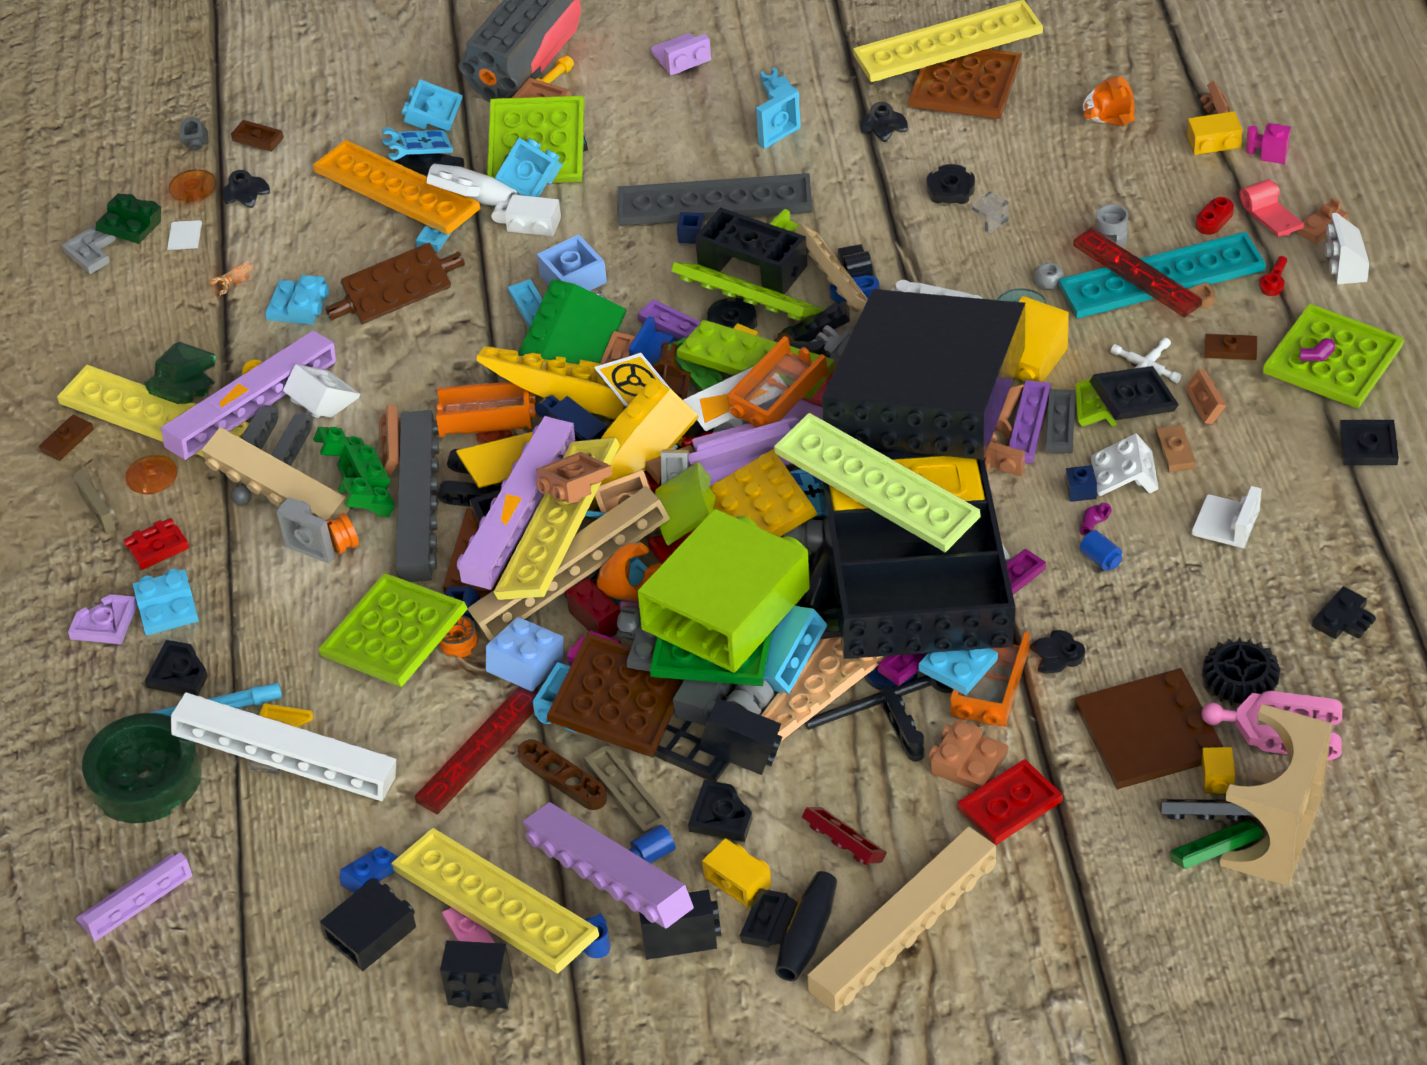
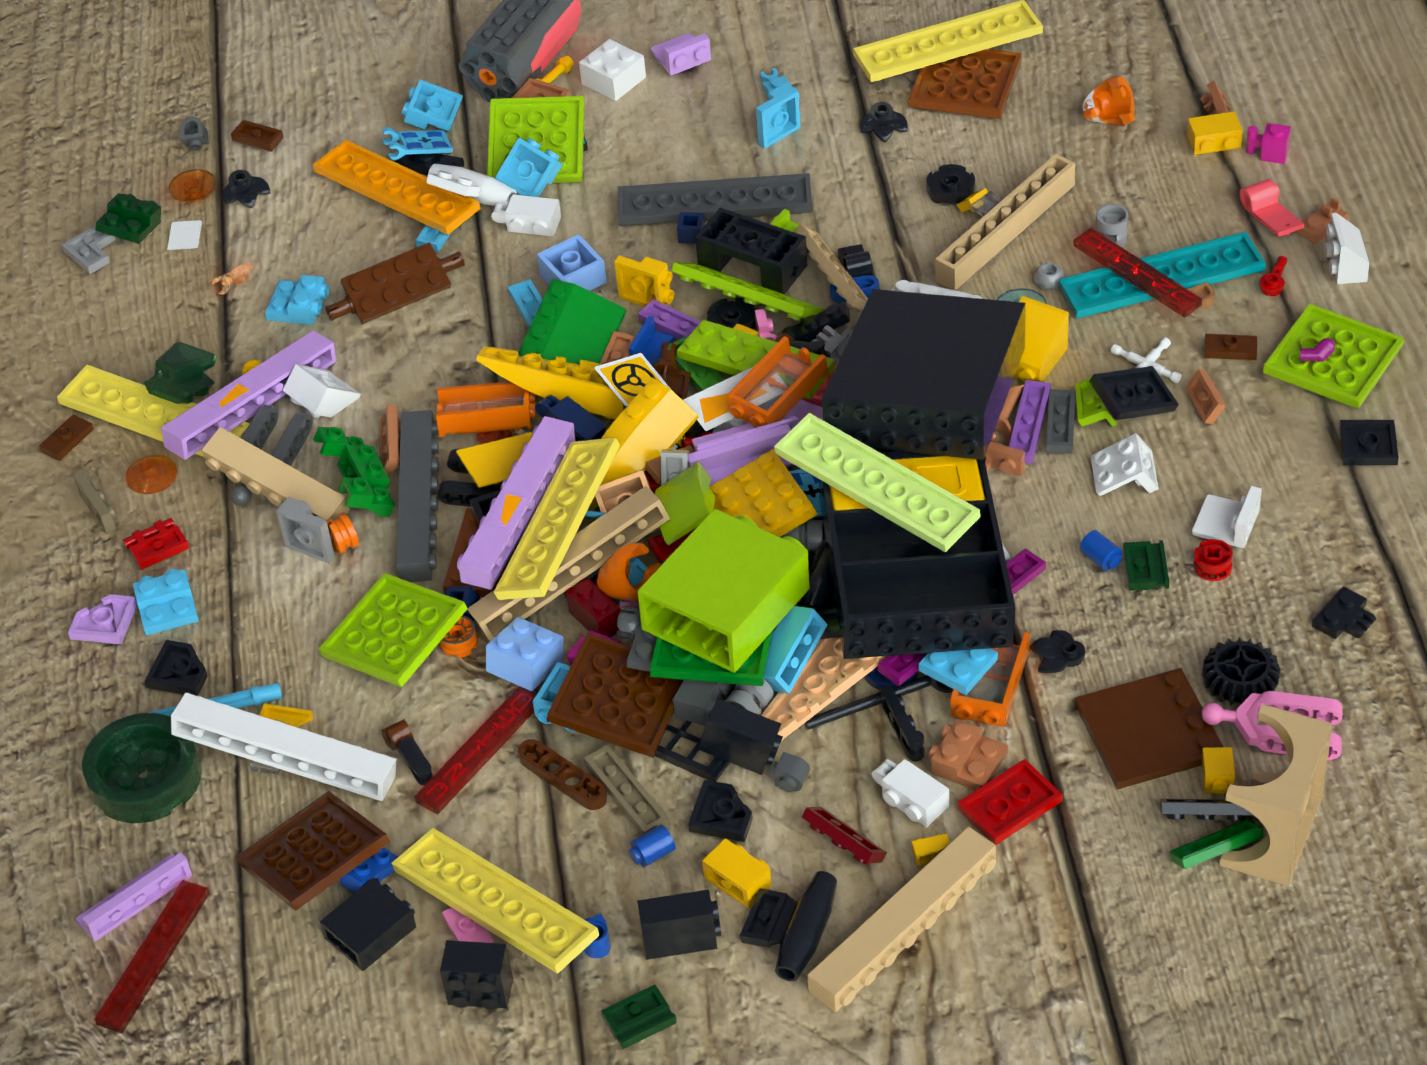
(152, 957): none -> clear red tile
(312, 850): none -> reddish brown plate
(400, 737): none -> black piece
(571, 477): nougat plate -> none
(608, 865): lavender brick -> none
(612, 69): none -> white brick
(638, 1016): none -> dark green plate
(643, 280): none -> yellow plate
(764, 325): none -> bright pink plate
(790, 772): none -> dark grey plate
(912, 791): none -> white brick
(926, 849): none -> yellow piece
(965, 205): none -> yellow plate
(1004, 222): none -> tan brick
(1081, 483): dark blue plate -> none
(1094, 516): magenta arm -> none
(1145, 565): none -> dark green plate
(1175, 448): medium nougat plate -> none
(1213, 557): none -> red wheel
(1214, 215): red plate -> none

